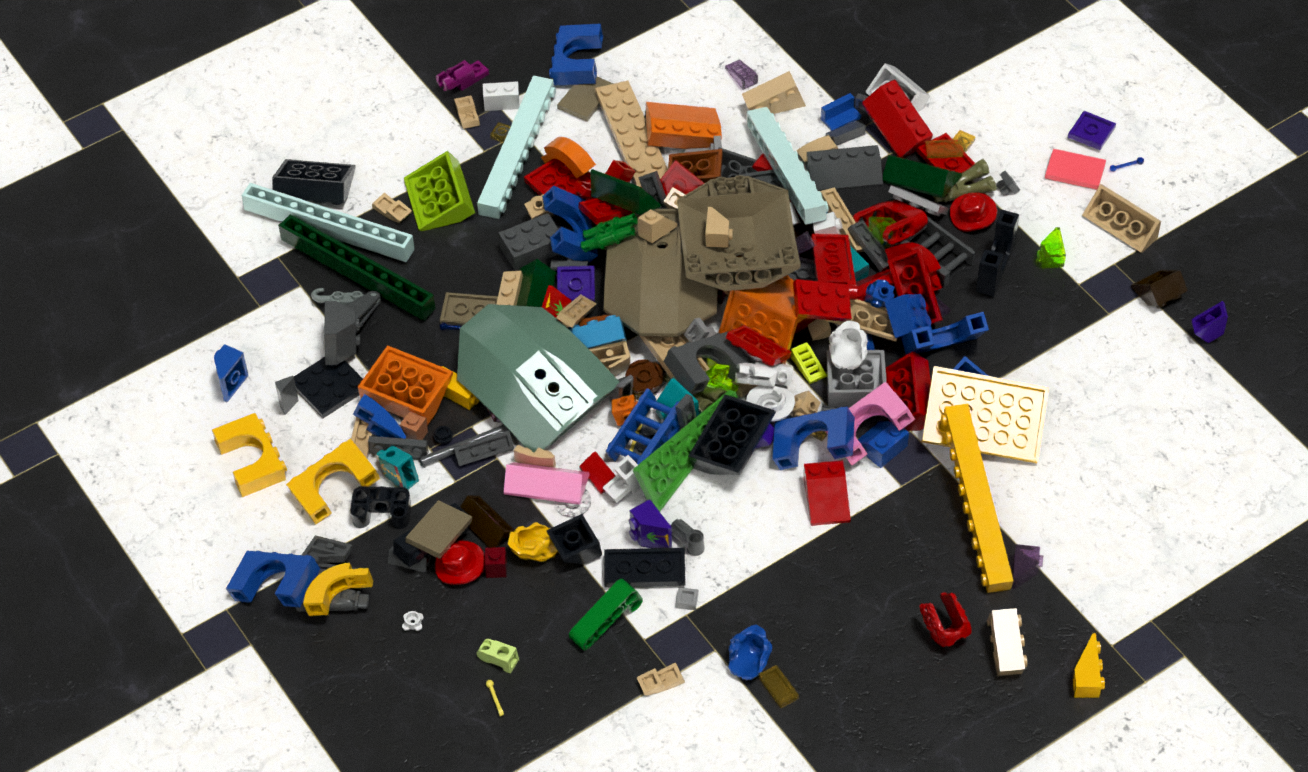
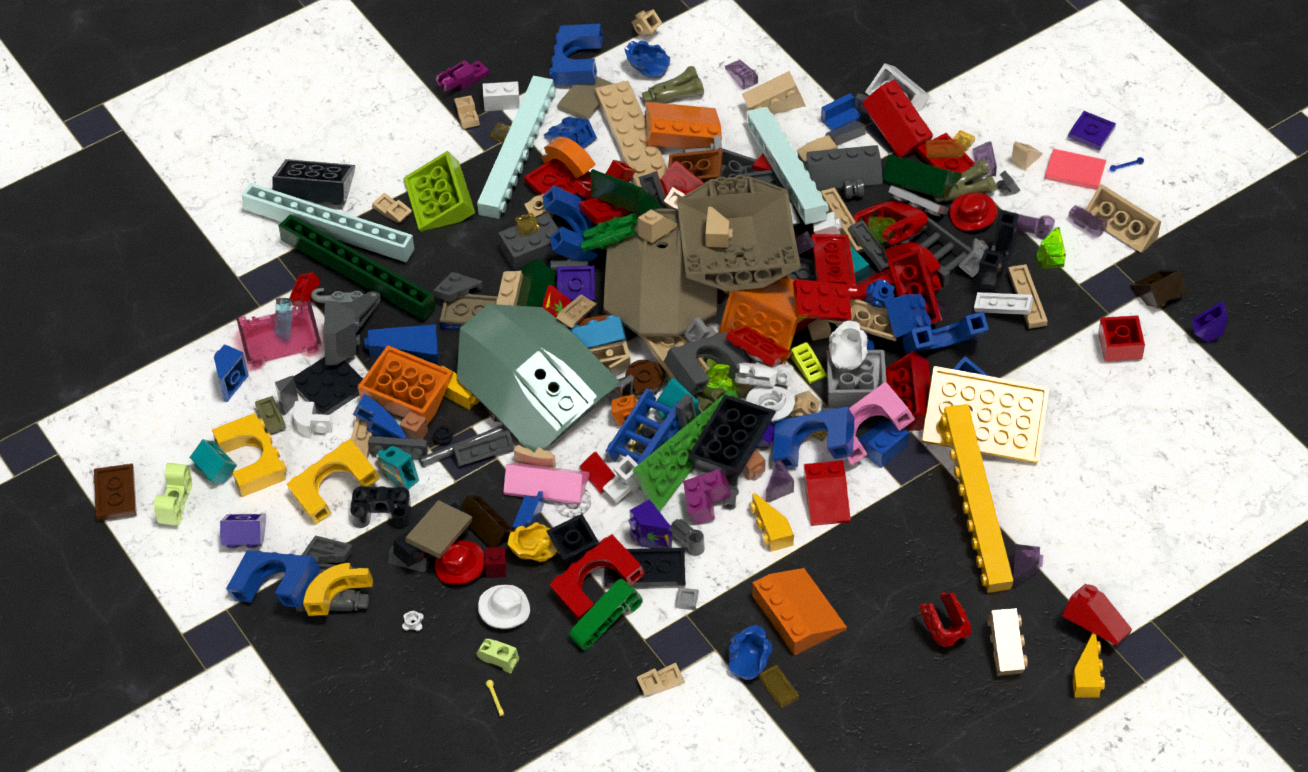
(115, 492): none -> reddish brown plate
(170, 506): none -> yellowish green beam
(212, 461): none -> teal brick
(242, 530): none -> dark purple slope
(263, 345): none -> clear pink windscreen
(270, 414): none -> olive plate
(283, 317): none -> clear light blue slope
(303, 288): none -> red slope
(308, 421): none -> white brick
(414, 340): none -> blue slope
(455, 286): none -> dark grey wing
(504, 606): none -> white hat
(527, 223): none -> clear yellow tile
(529, 510): none -> blue panel
(573, 128): none -> blue bracket
(607, 554): none -> red arch
(646, 22): none -> tan brick
(647, 59): none -> blue hair
(681, 86): none -> olive piece
(702, 492): none -> magenta brick
(729, 503): none -> dark grey axle
(755, 466): none -> nougat brick
(775, 526): none -> yellow slope
(780, 483): none -> clear purple slope
(797, 609): none -> orange slope
(853, 189): none -> dark grey wheel
(971, 262): none -> light grey bracket
(986, 151): none -> clear purple slope
(1003, 303): none -> white plate
(1023, 284): none -> tan plate
(1024, 155): none -> tan slope
(1040, 226): none -> clear purple piece
(1087, 220): none -> clear purple axle
(1097, 614): none -> red slope
(1121, 338): none -> red brick

